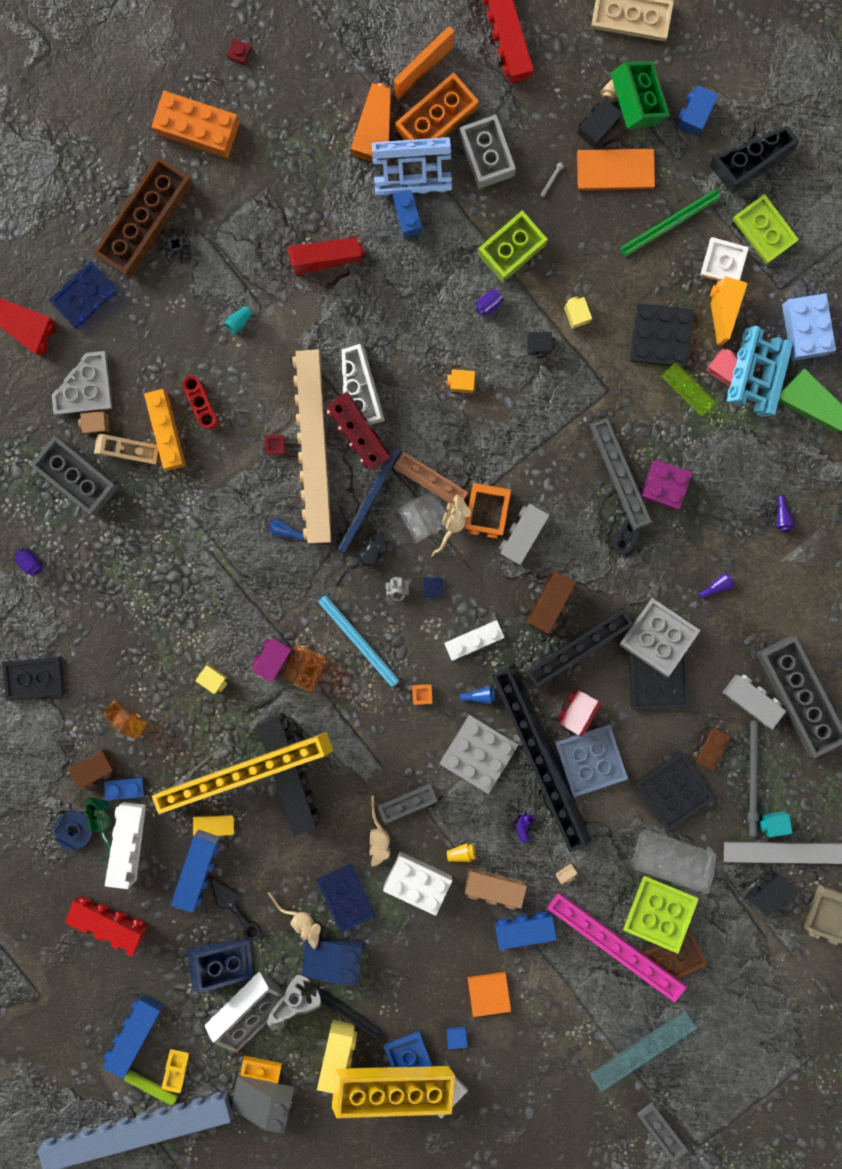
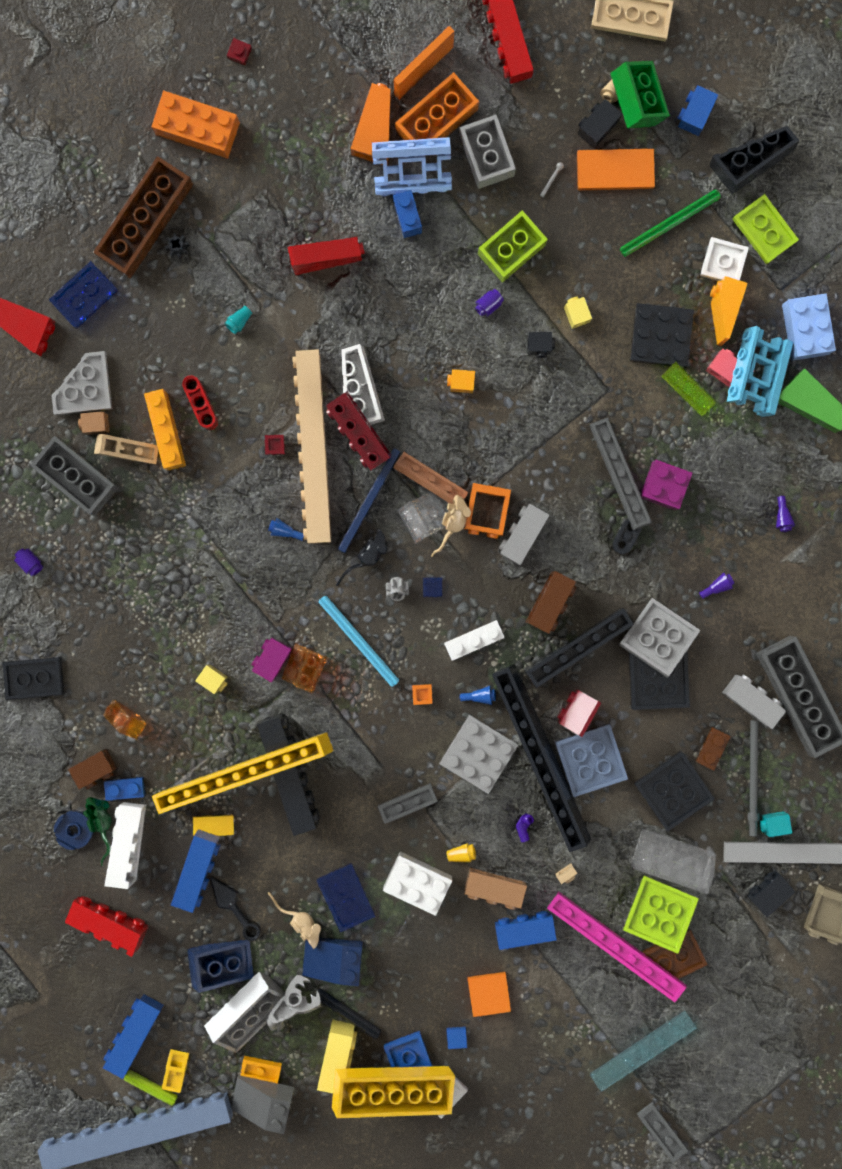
(379, 840): tan animal -> none

